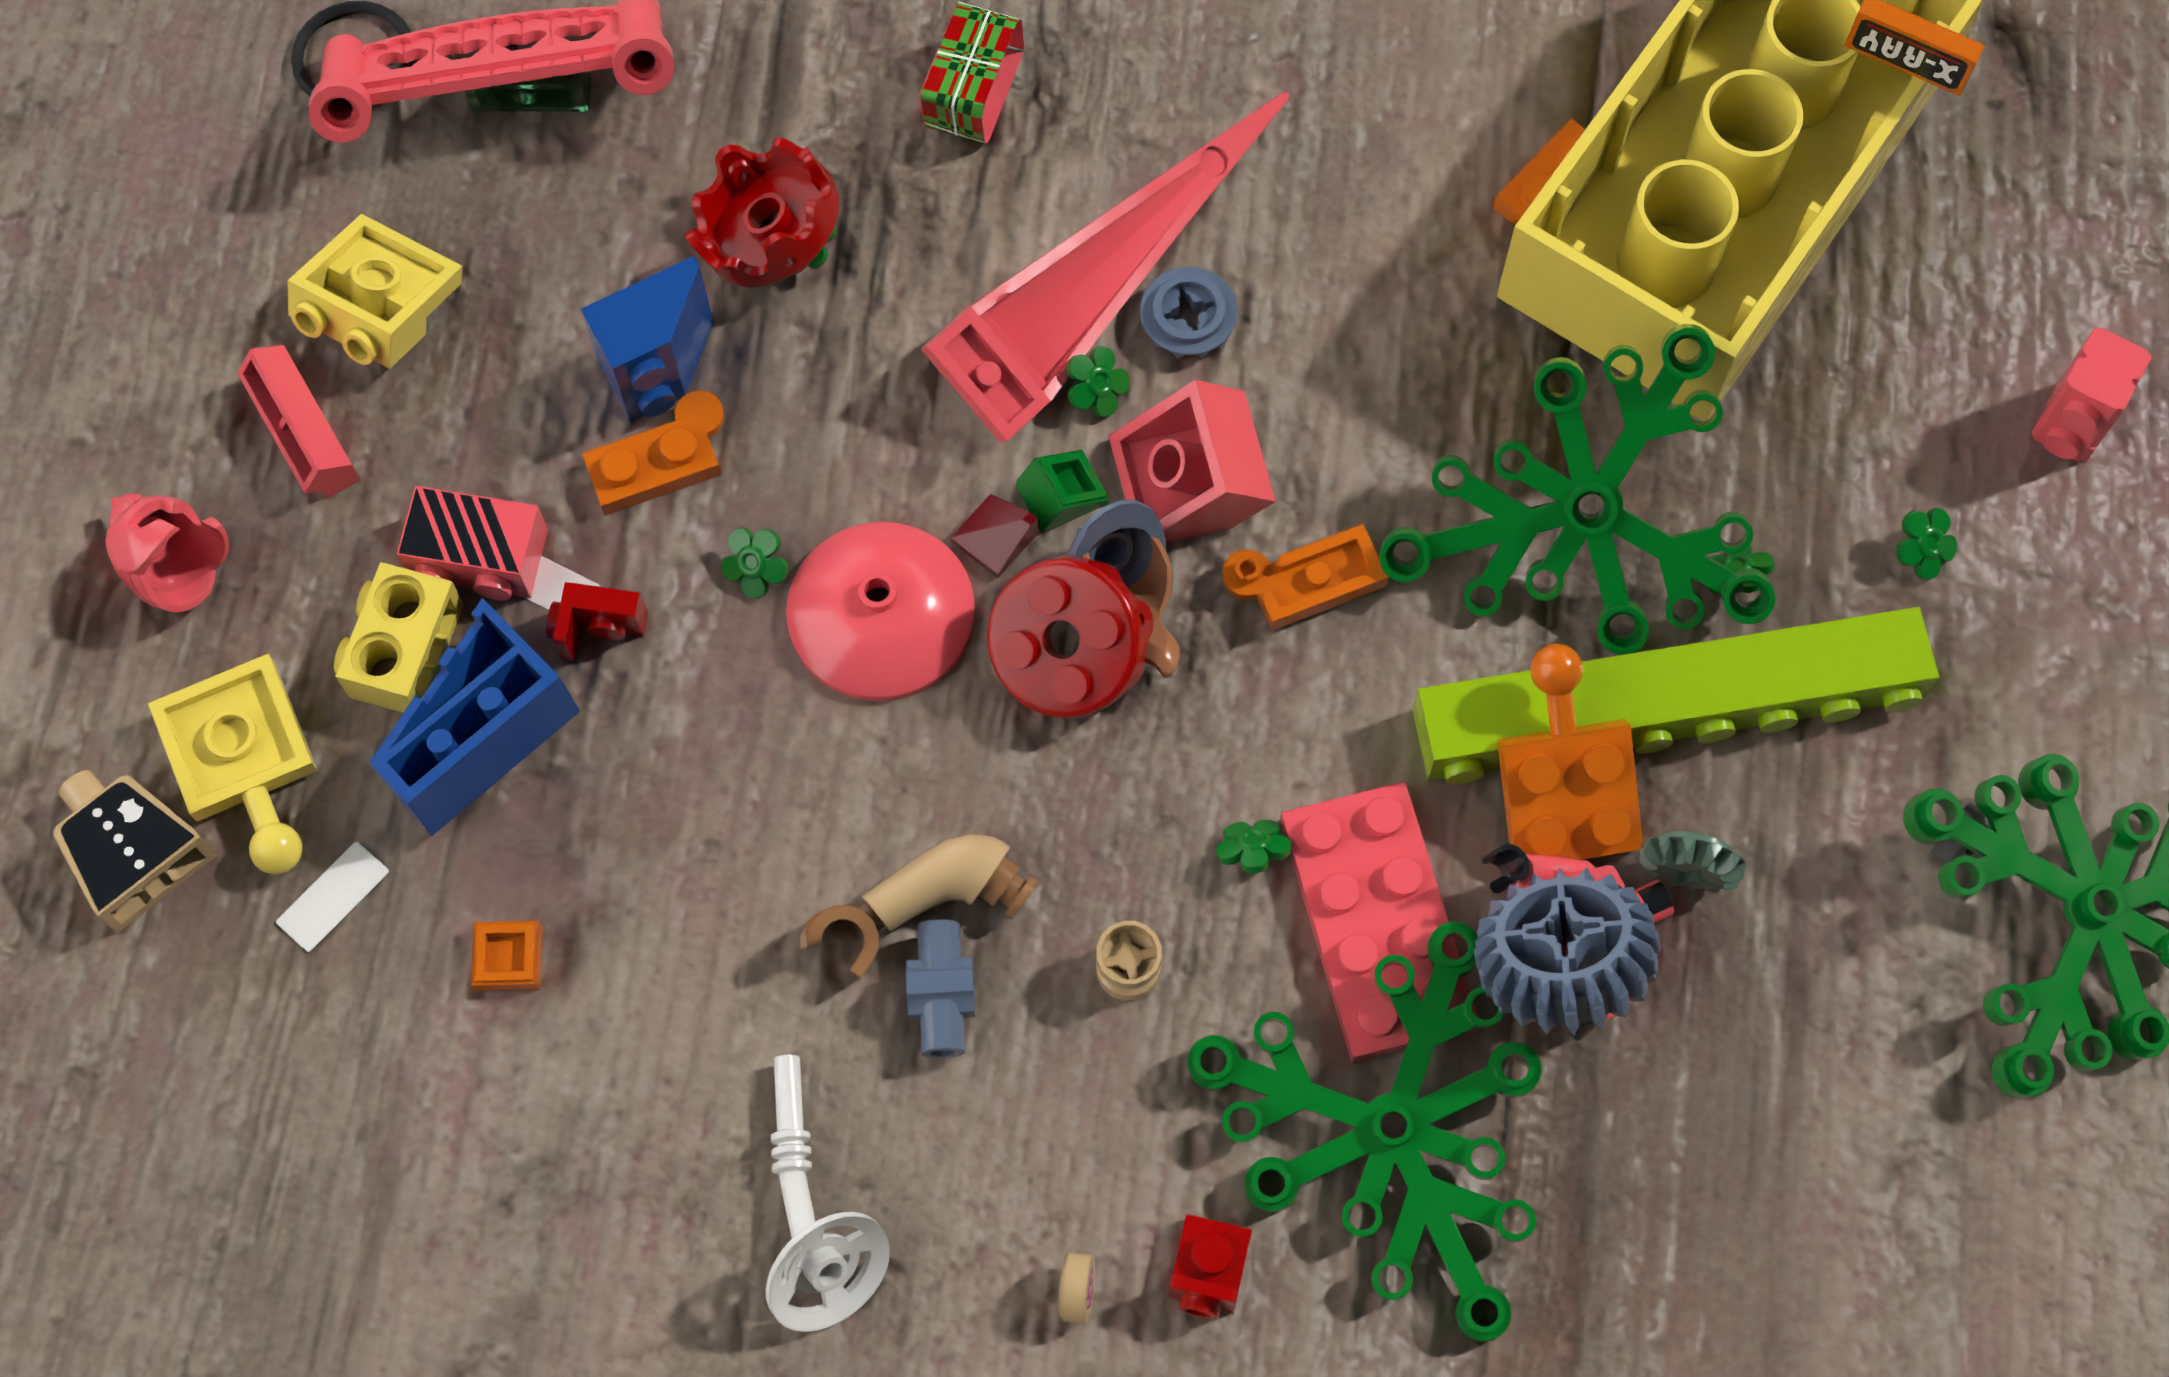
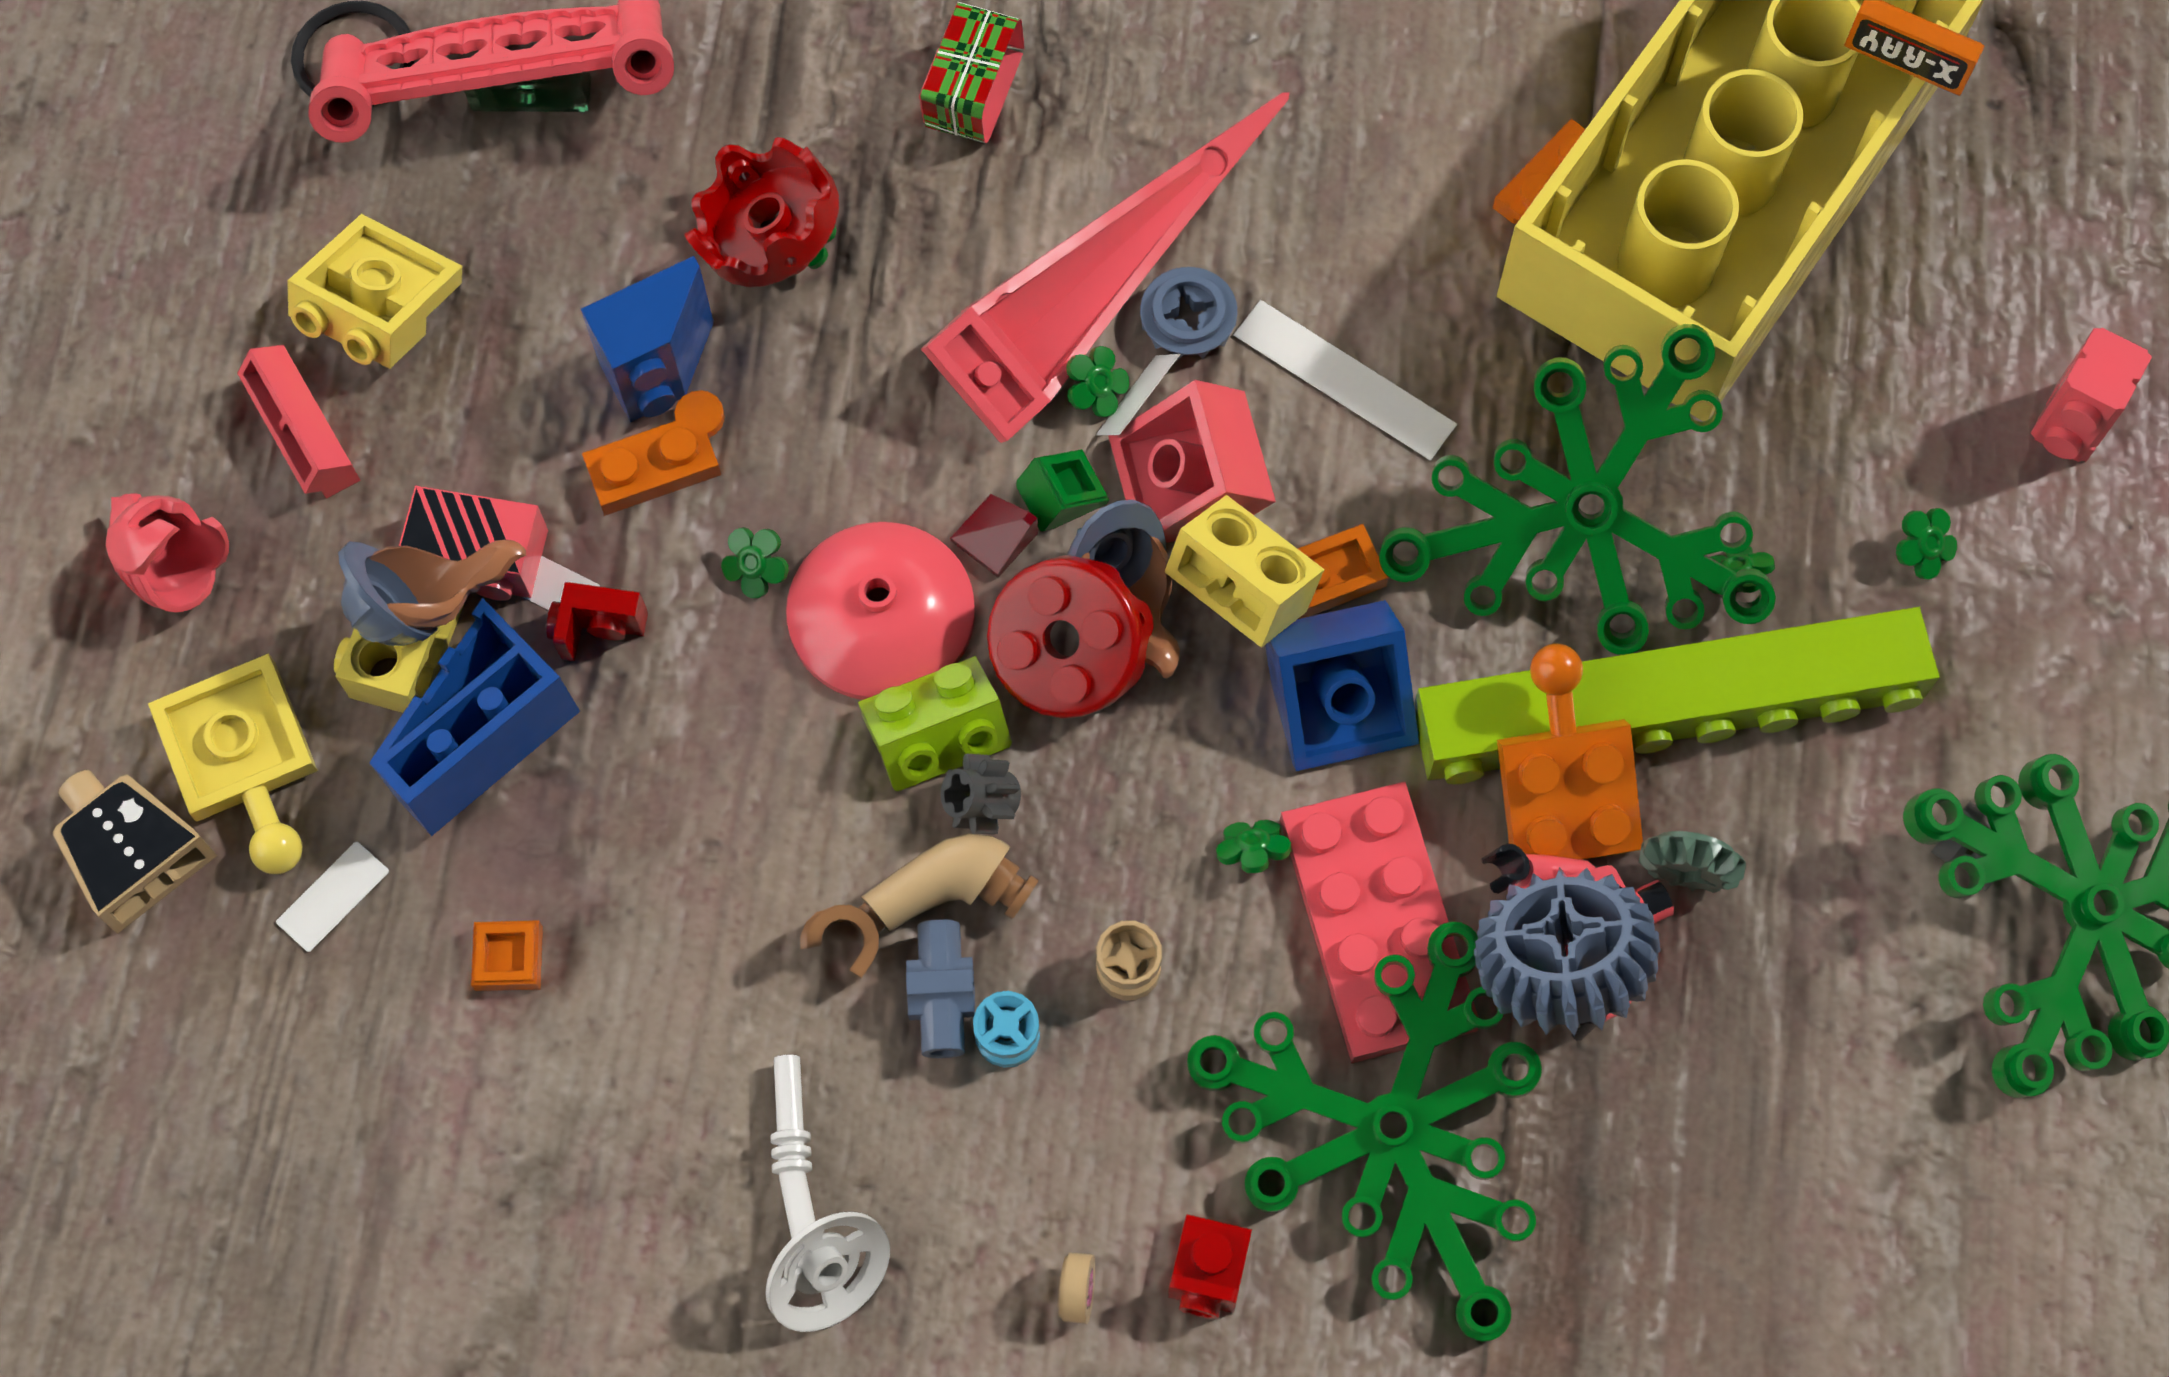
(409, 592): none -> piece
(934, 722): none -> lime bracket
(980, 794): none -> dark grey gear
(1000, 1017): none -> medium azure wheel
(1138, 394): none -> white sticker
(1243, 570): none -> light yellow brick
(1343, 685): none -> blue slope
(1345, 380): none -> white sticker

